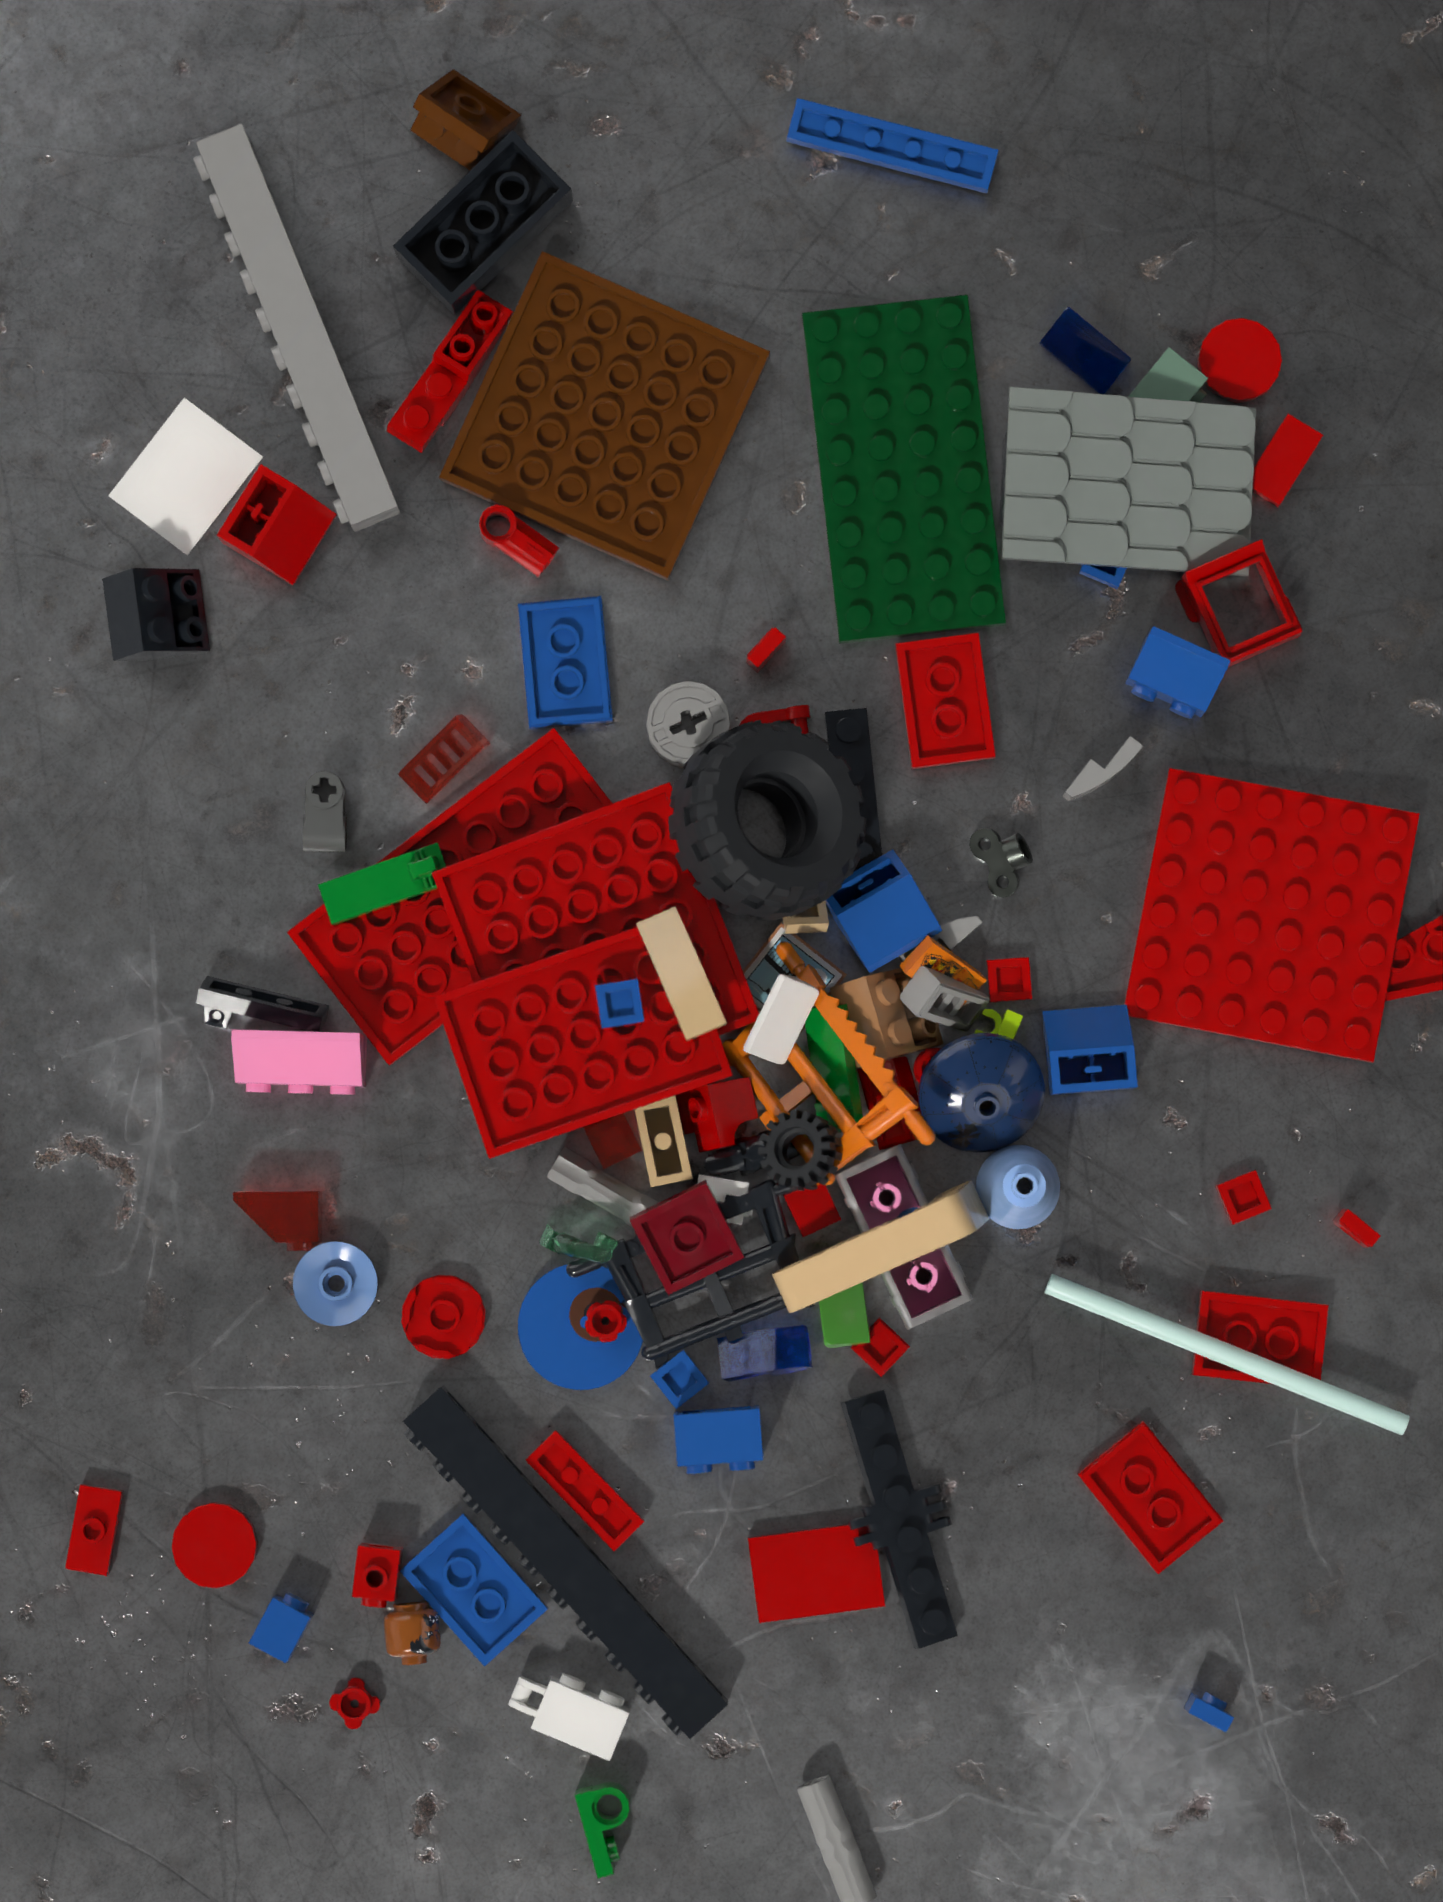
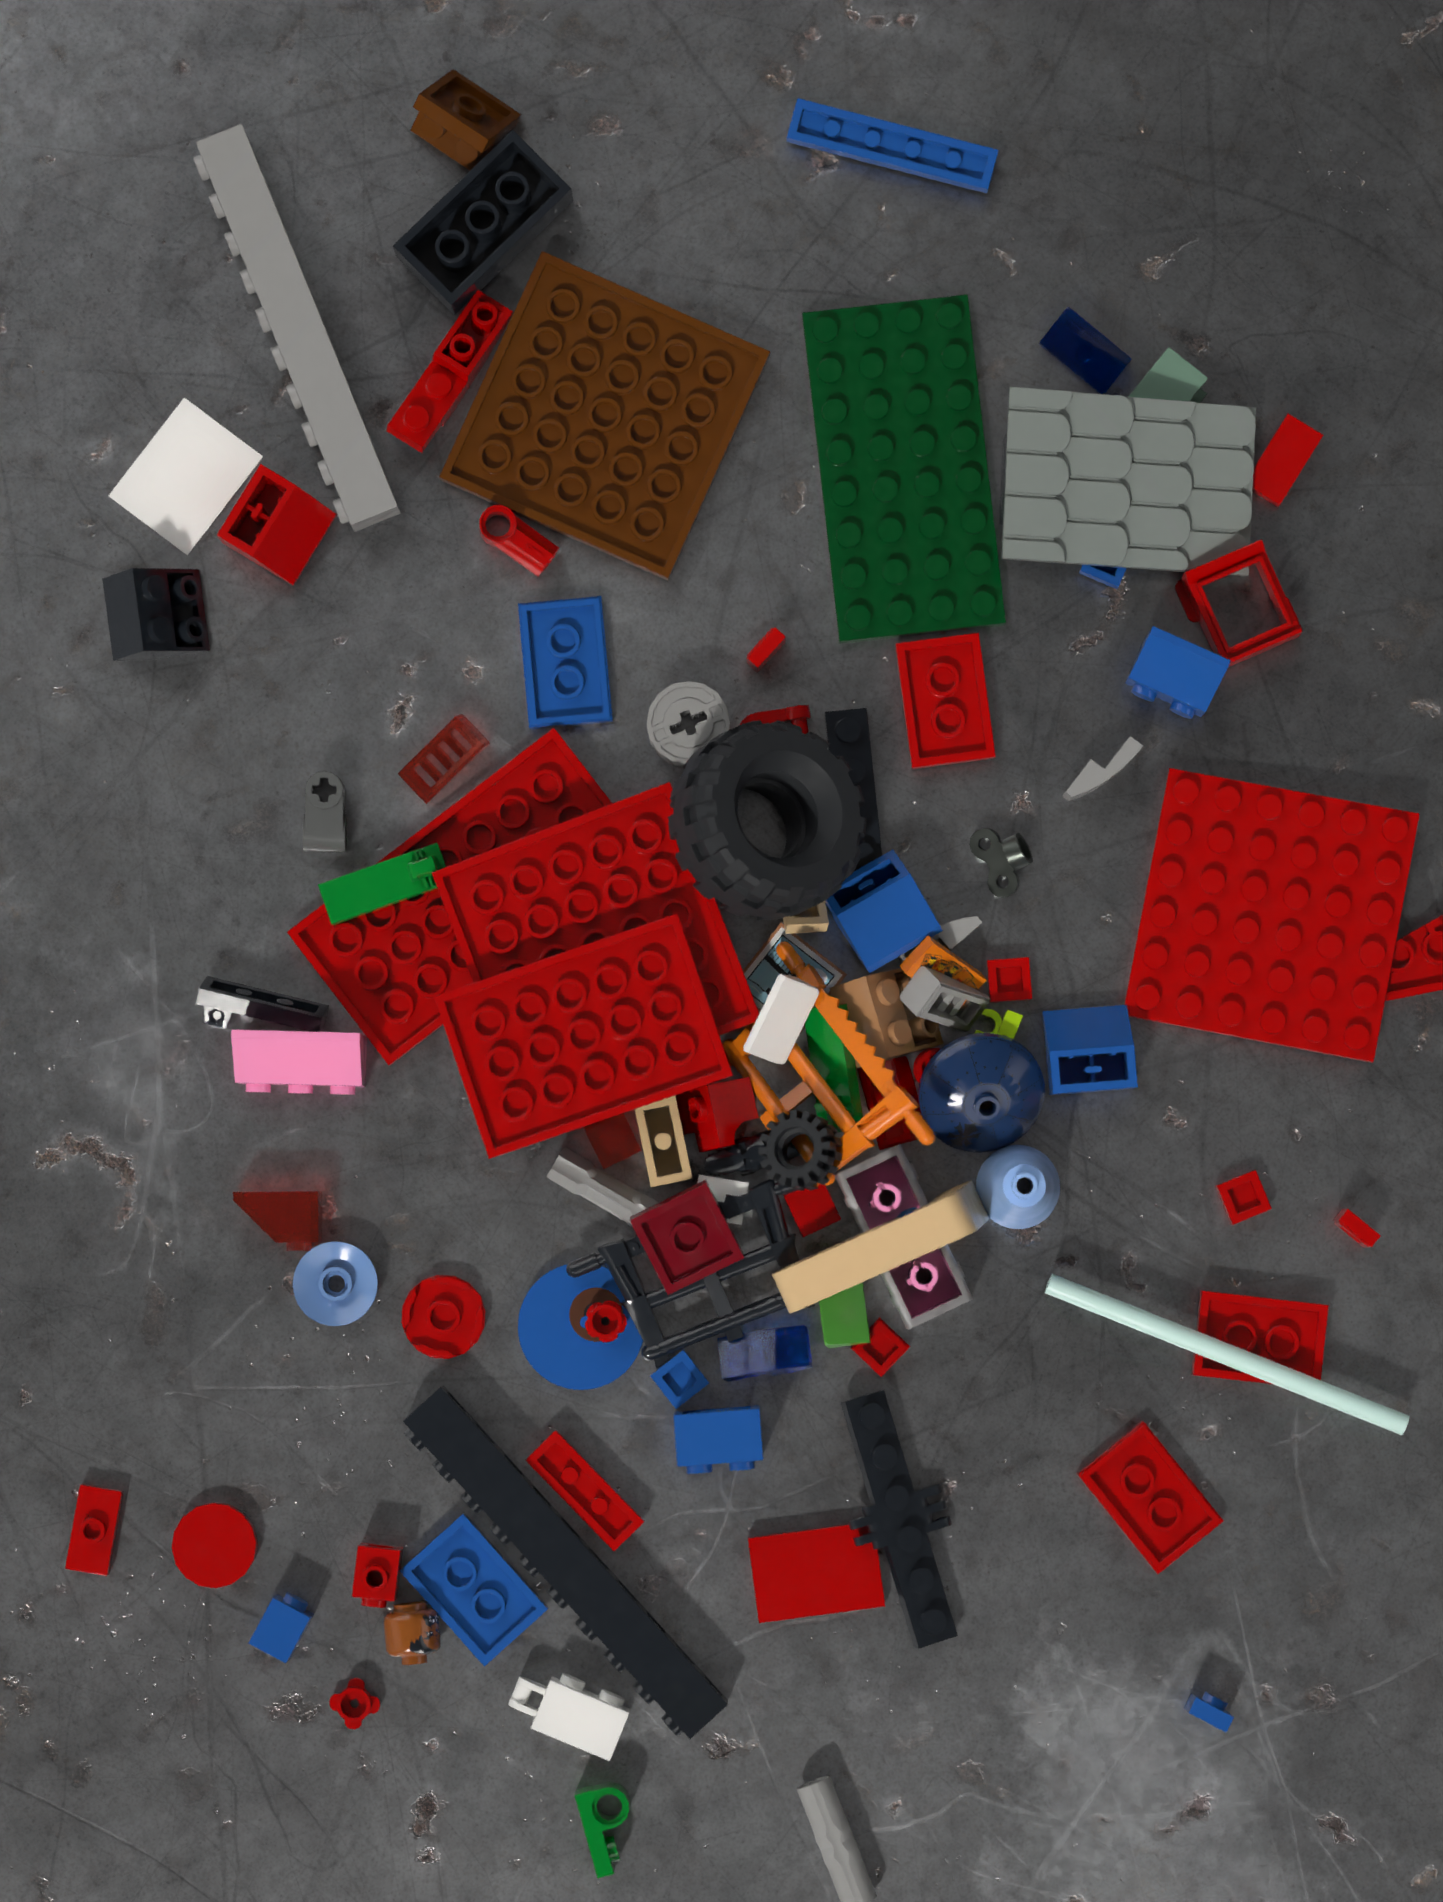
(569, 1245): clear green arm -> none
(619, 1003): blue plate -> none
(681, 974): tan slope -> none
(1239, 360): red tile -> none

